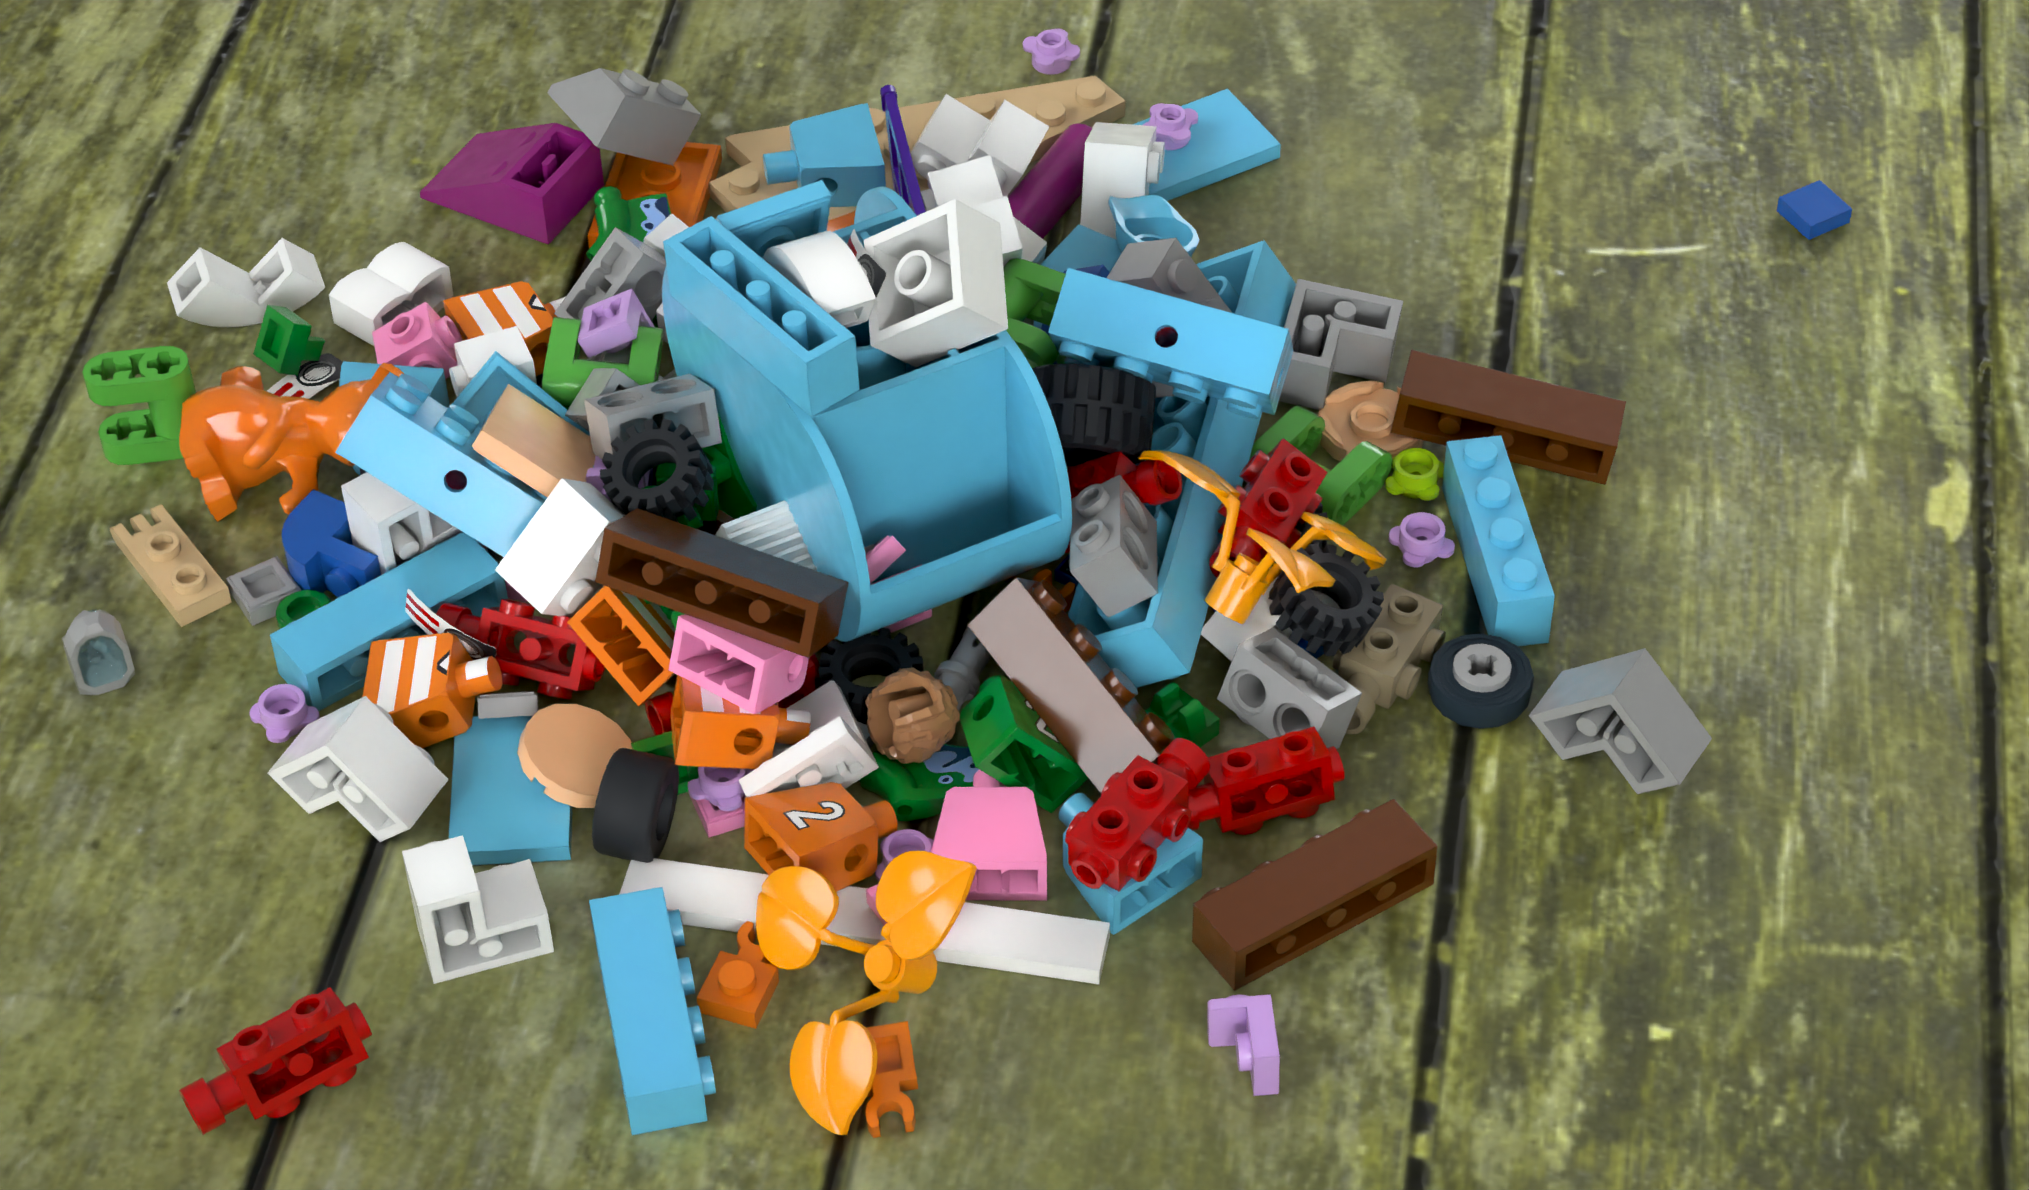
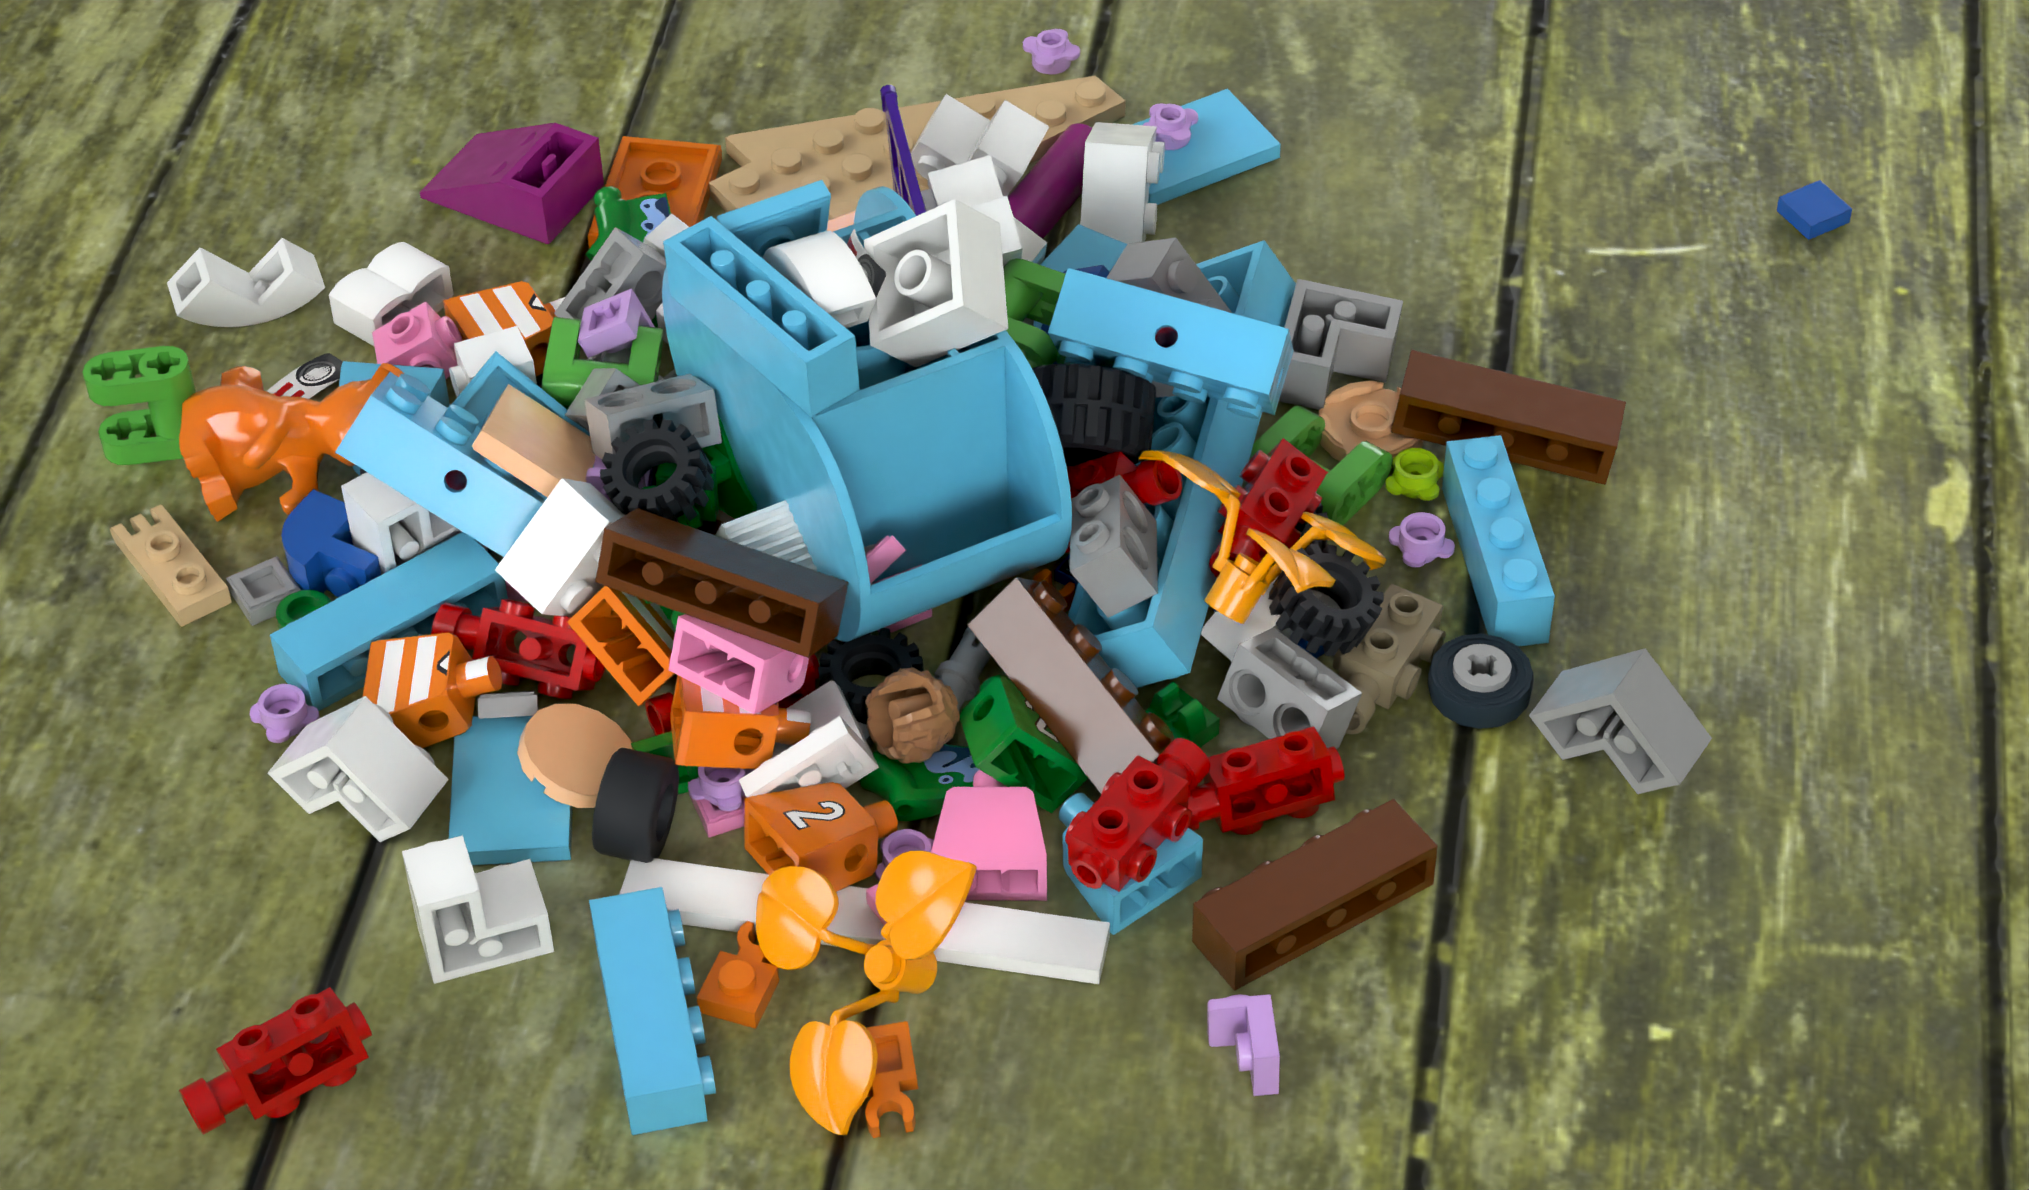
(97, 653): rock -> none
(286, 341): green tile -> none
(433, 624): sticker -> none
(629, 113): light grey slope -> none
(831, 148): medium azure torso -> none
(1148, 220): medium azure cap -> none

